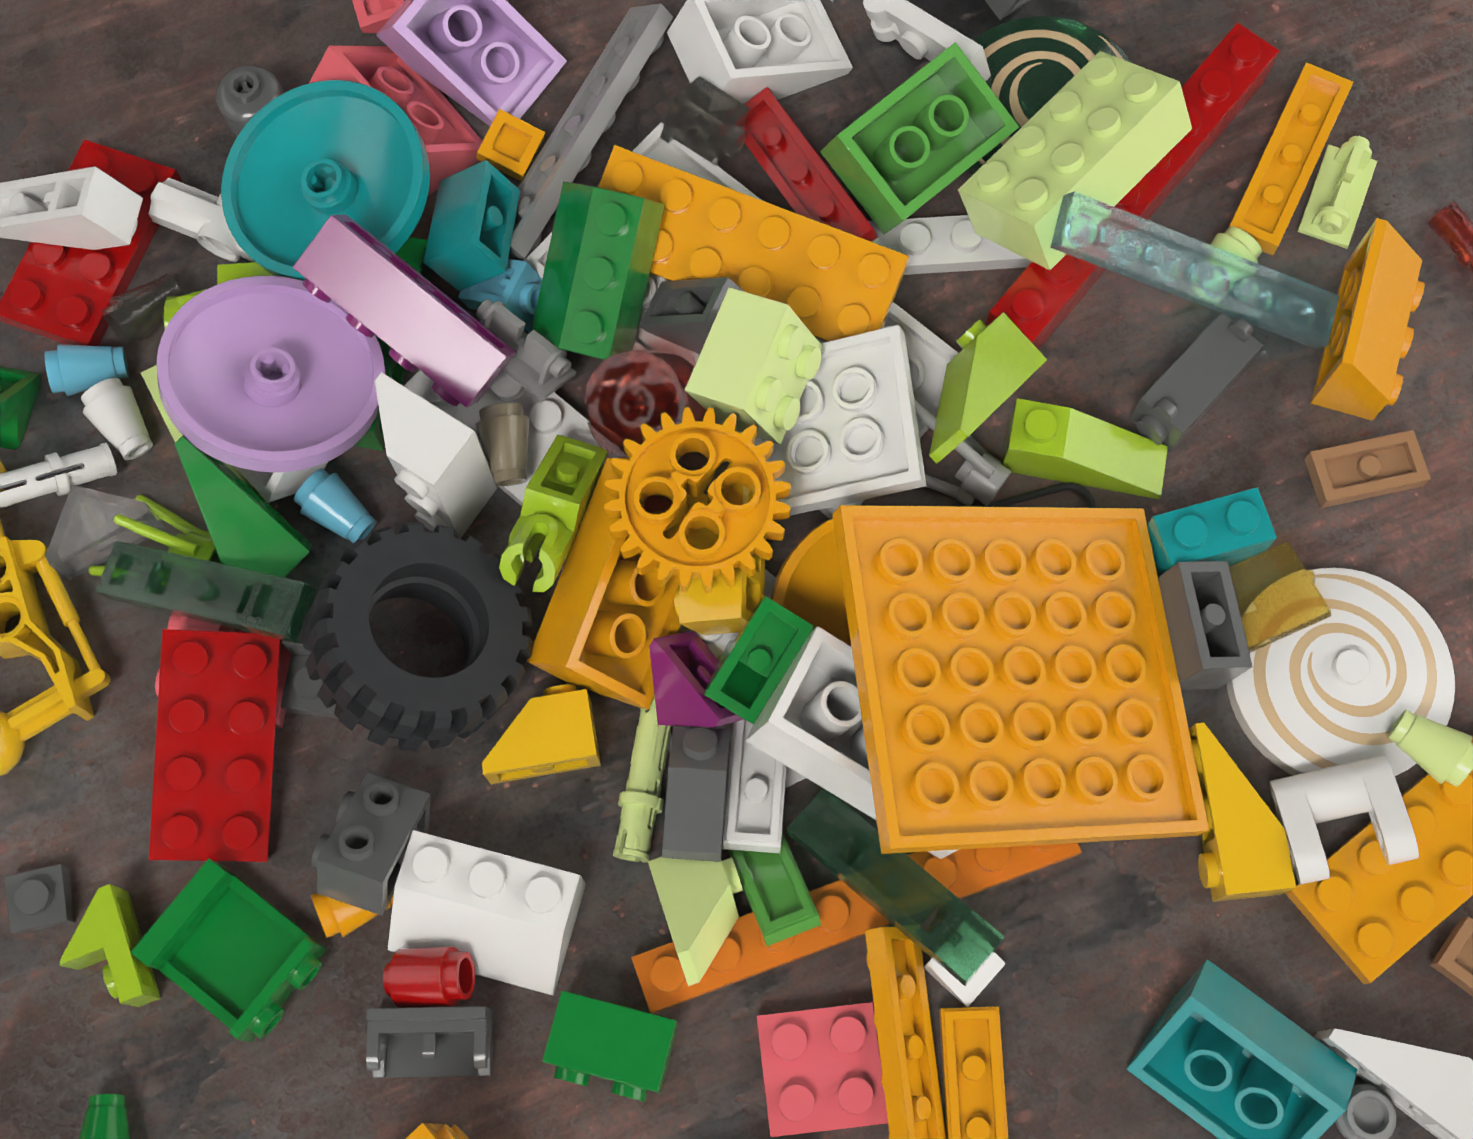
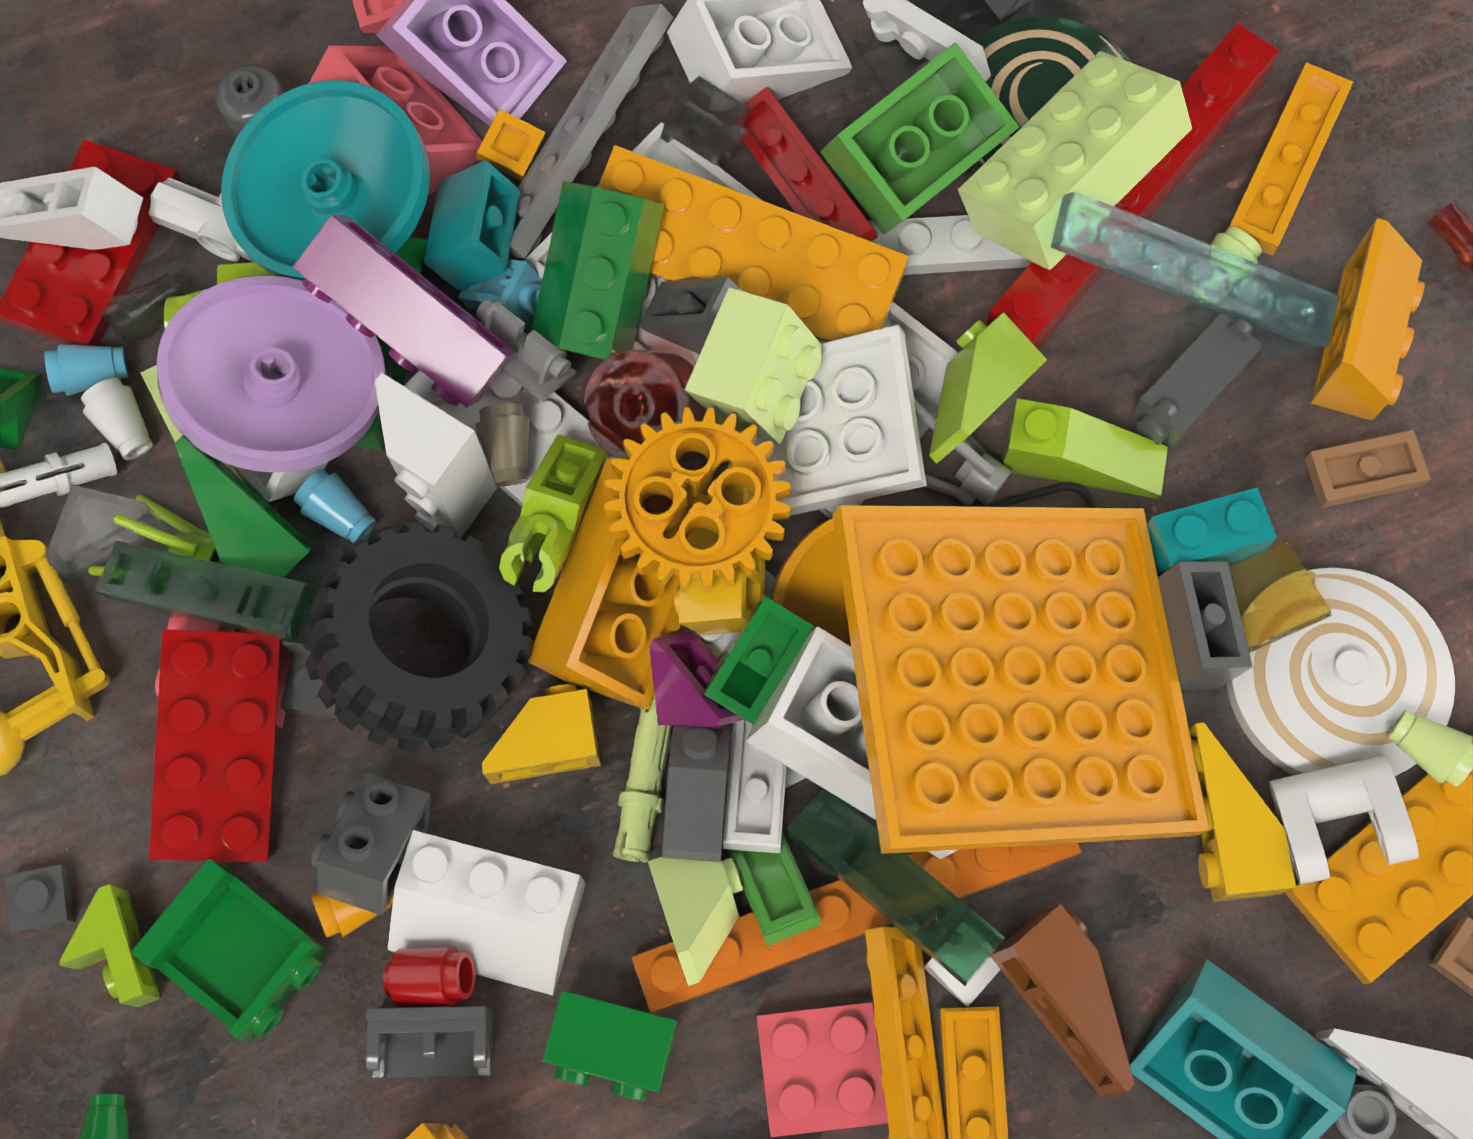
(1067, 989): none -> dark orange slope
(1339, 192): yellowish green hinge -> none

